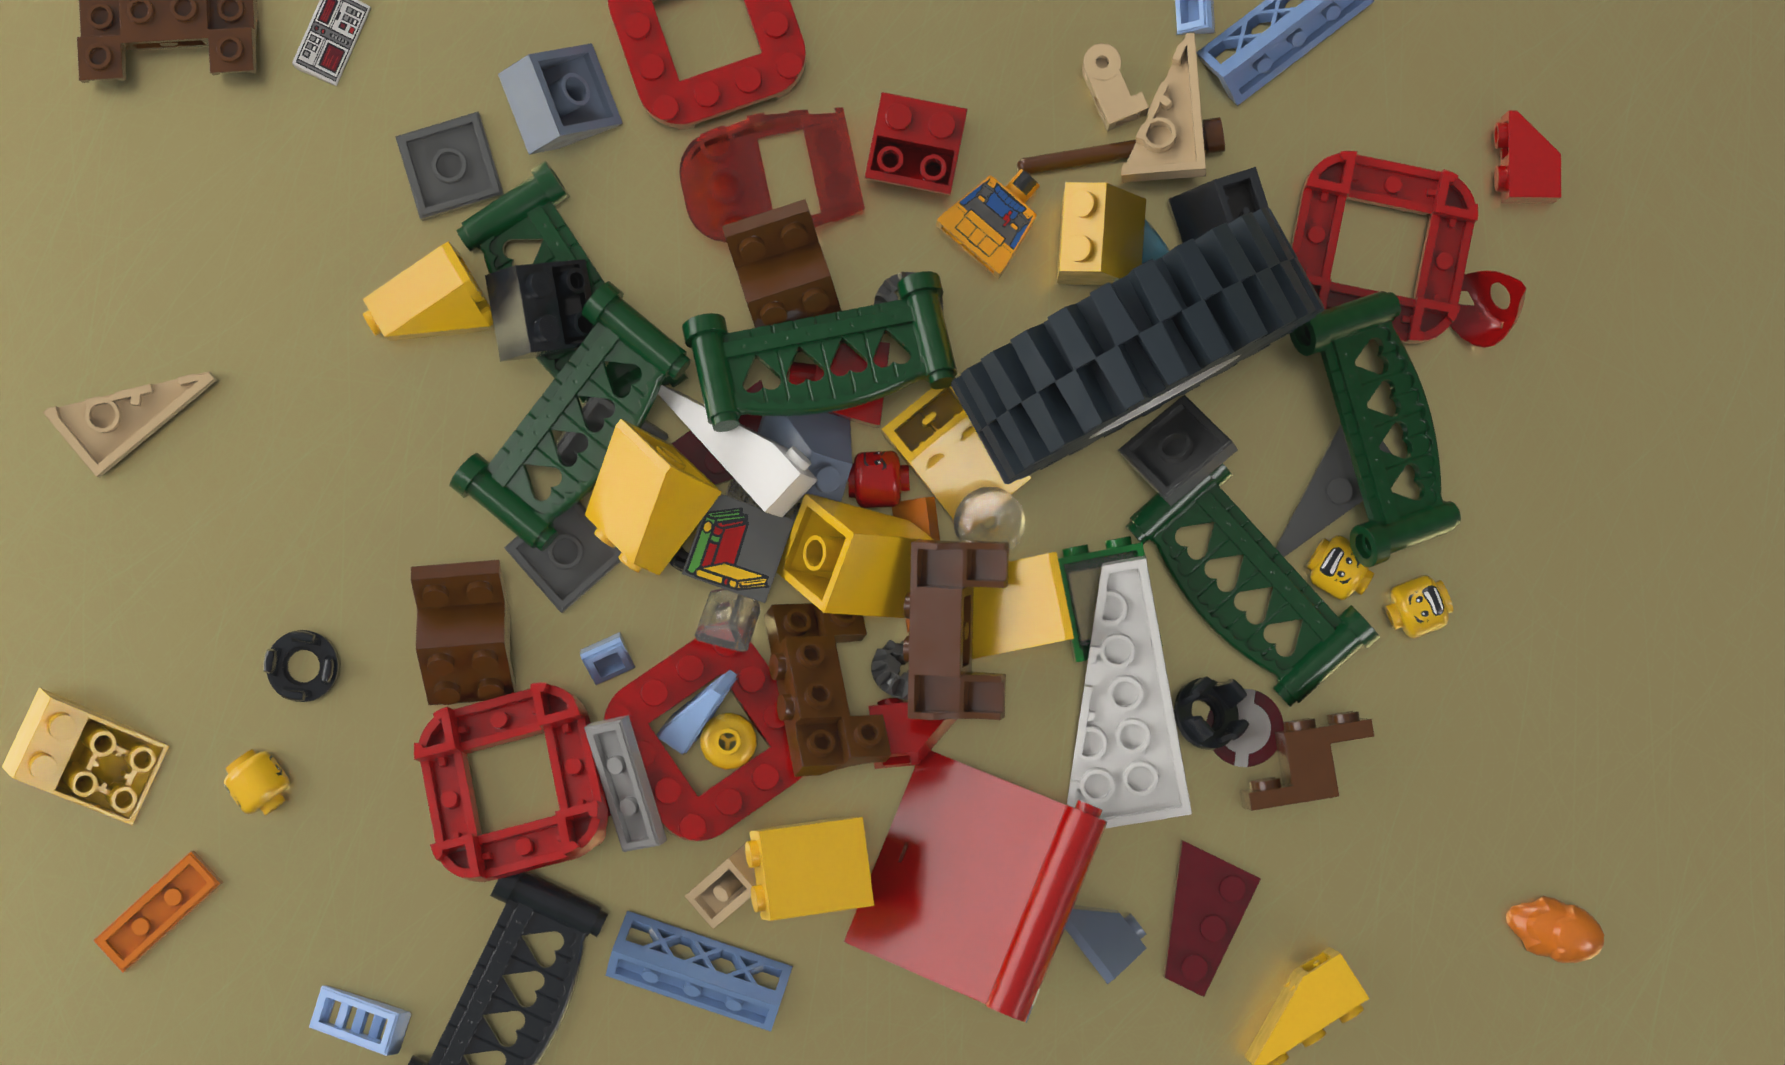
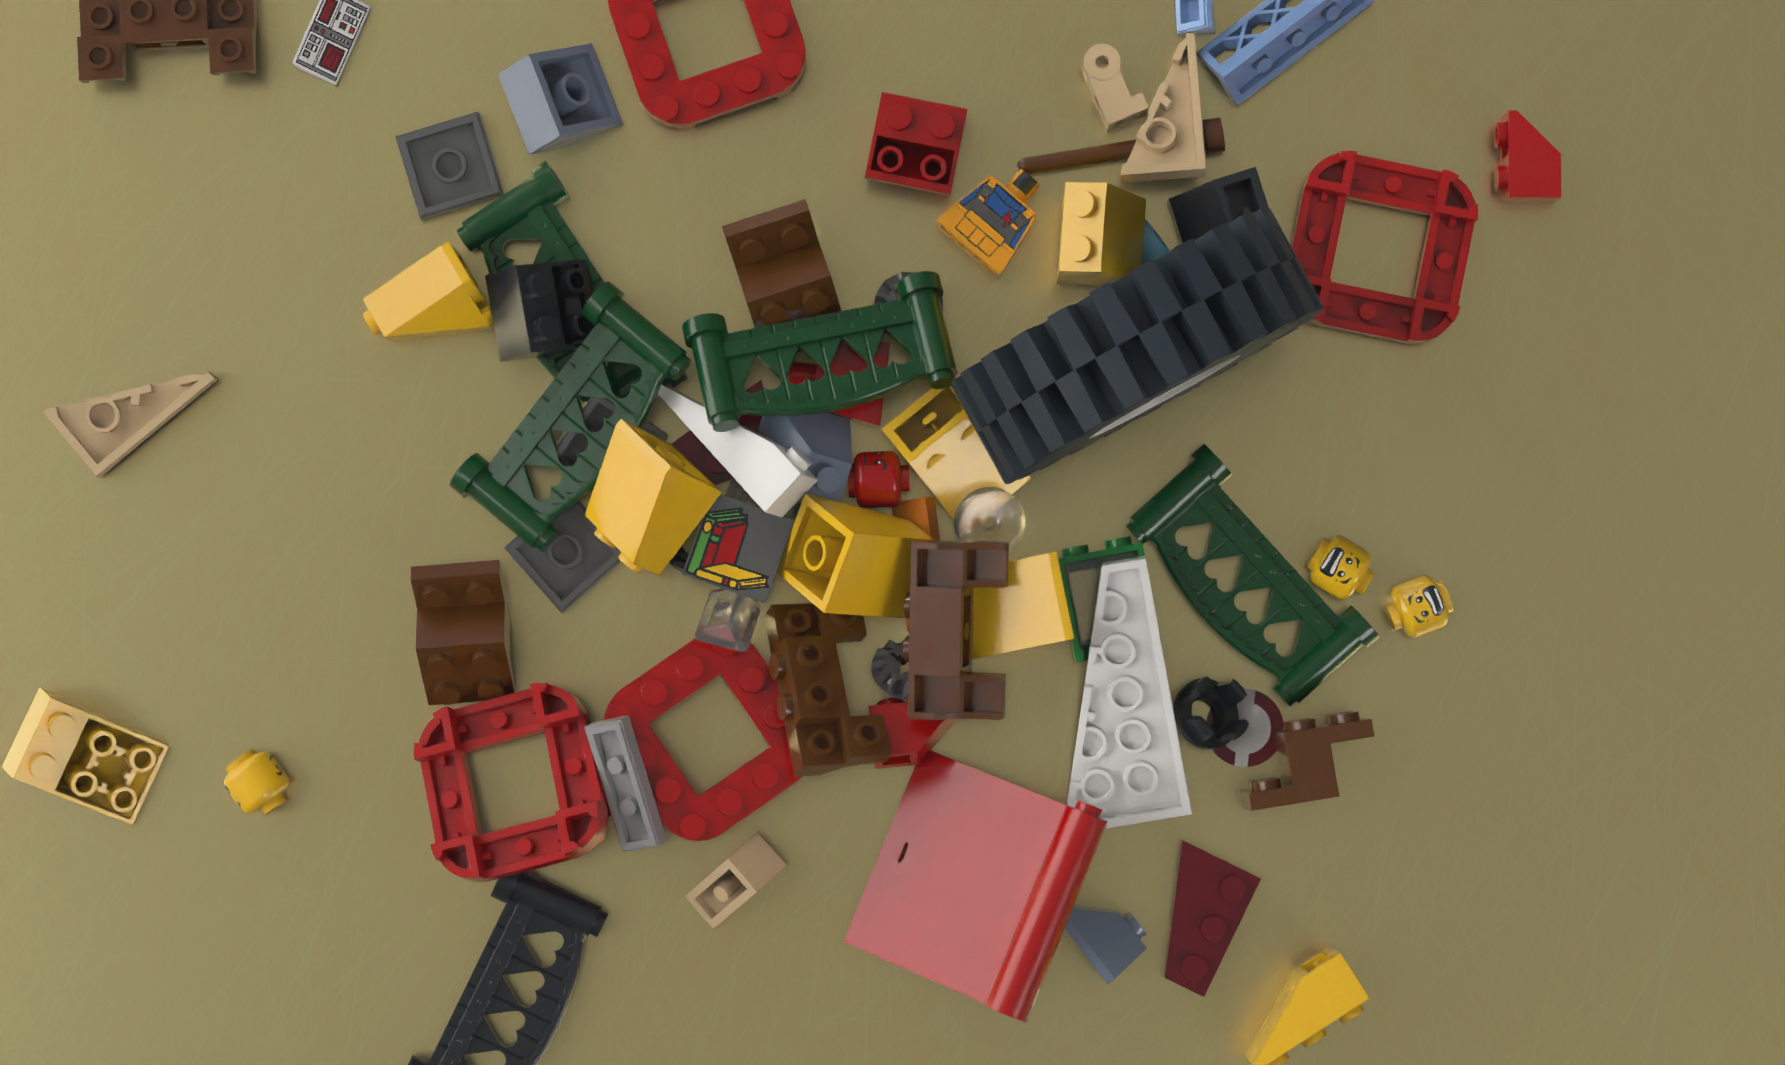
(158, 911): orange tile -> none
(278, 657): black piece -> none
(395, 1028): light blue slope -> none
(607, 658): light blue slope -> none
(687, 722): light blue slope -> none
(695, 978): medium blue fence -> none
(727, 179): clear red slope -> none
(743, 733): yellow head -> none
(809, 868): yellow slope -> none
(1177, 450): dark grey tile -> none
(1327, 496): dark grey wing -> none
(1393, 519): dark green piece -> none
(1483, 321): red piece -> none
(1556, 930): orange arm -> none

